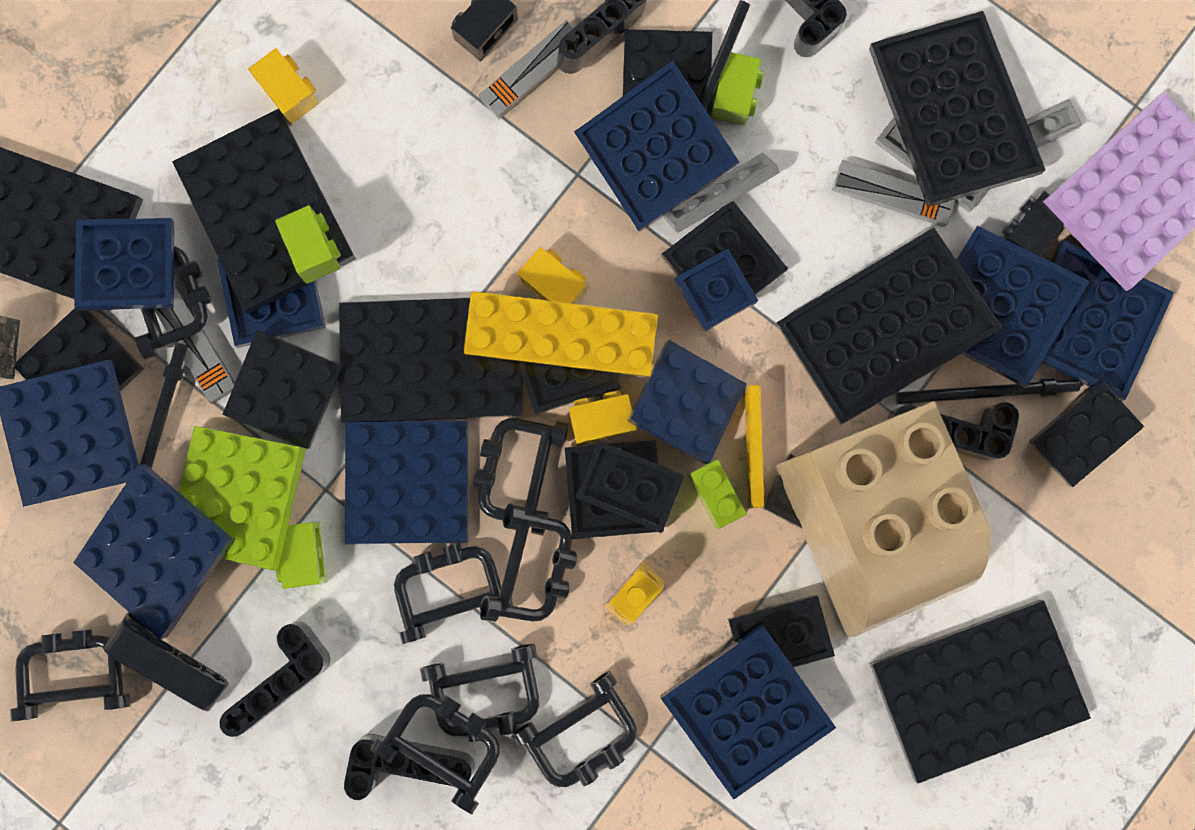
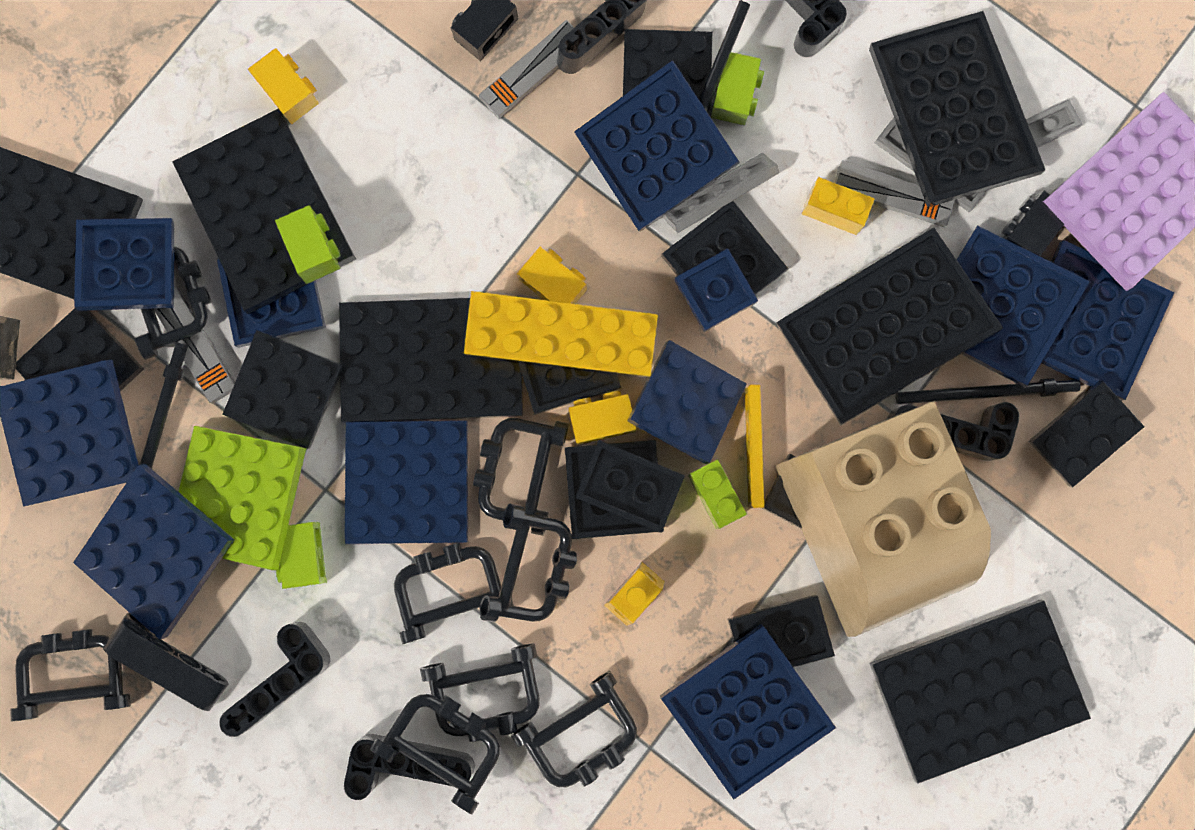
(838, 206): none -> yellow brick

